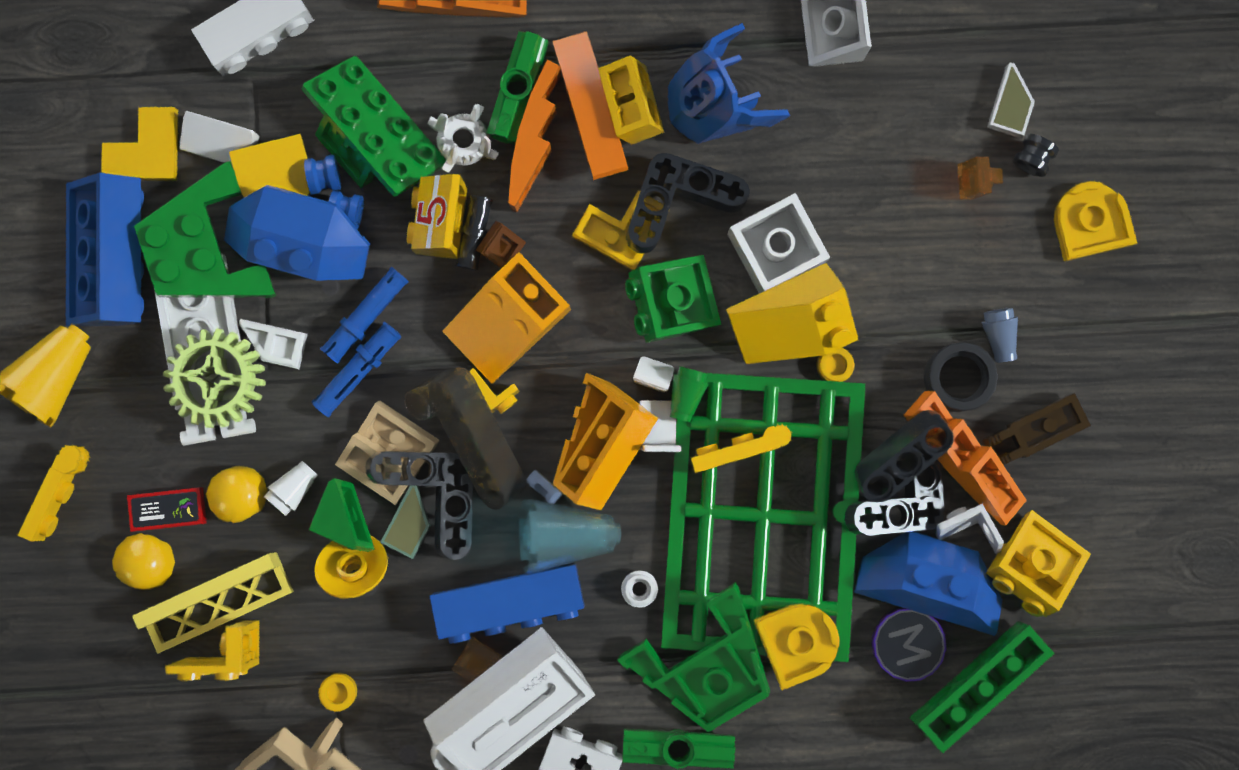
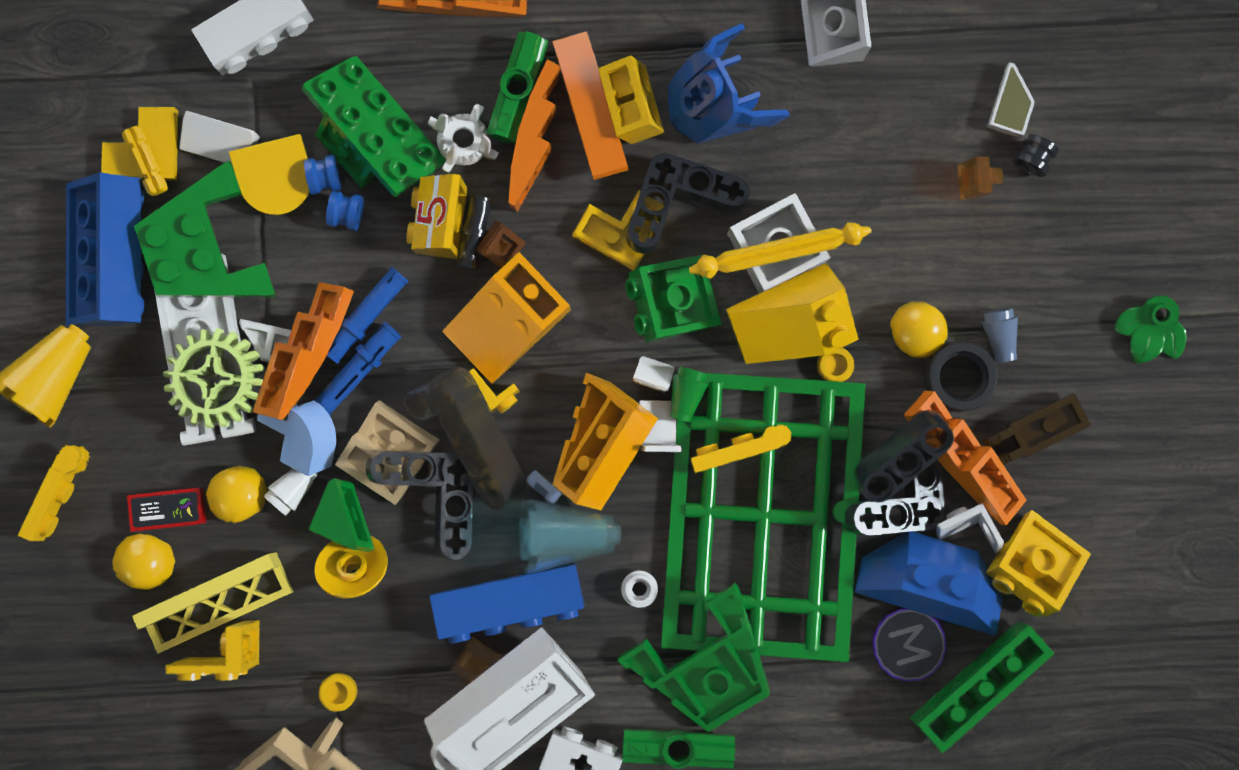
(144, 161): none -> yellow axle
(296, 235): blue wedge -> none
(298, 361): none -> orange slope
(308, 437): none -> light blue brick
(408, 525): olive tile -> none
(779, 250): none -> yellow wheel
(798, 642): yellow tile -> none
(919, 329): none -> yellow hair
(1092, 221): yellow tile -> none
(1151, 335): none -> green plate

